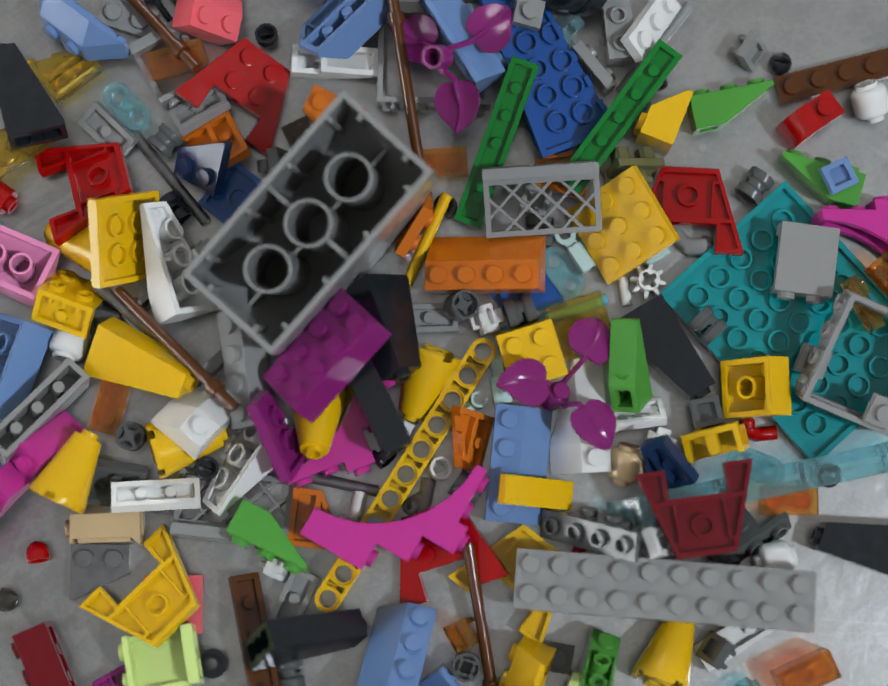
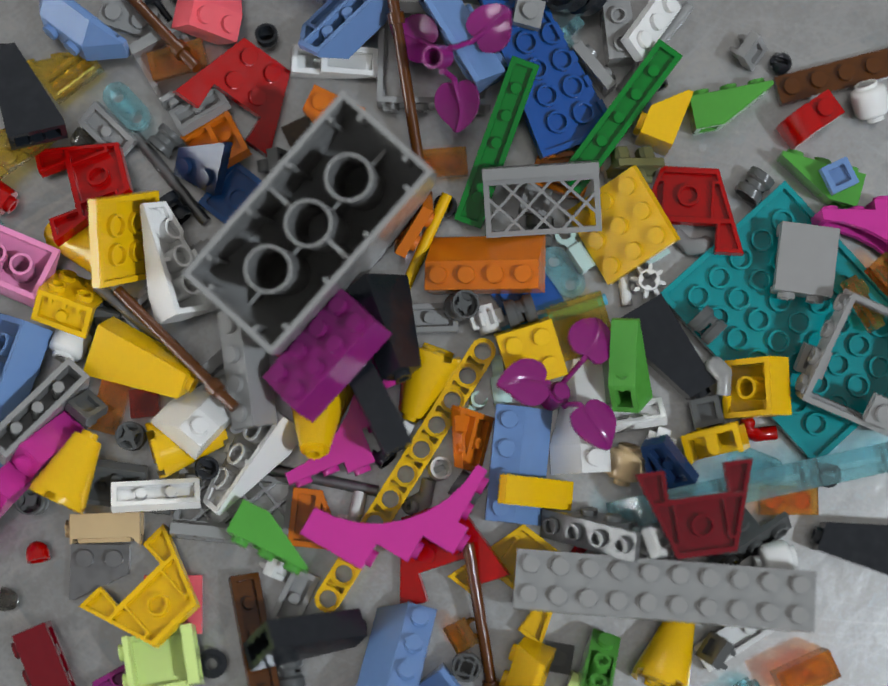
(28, 504): none -> dark grey wheel
(81, 137): none -> clear smoke hinge
(86, 408): none -> dark grey tile
(143, 404): none -> clear red plate
(276, 436): magenta wing -> none
(722, 373): none -> light grey arm

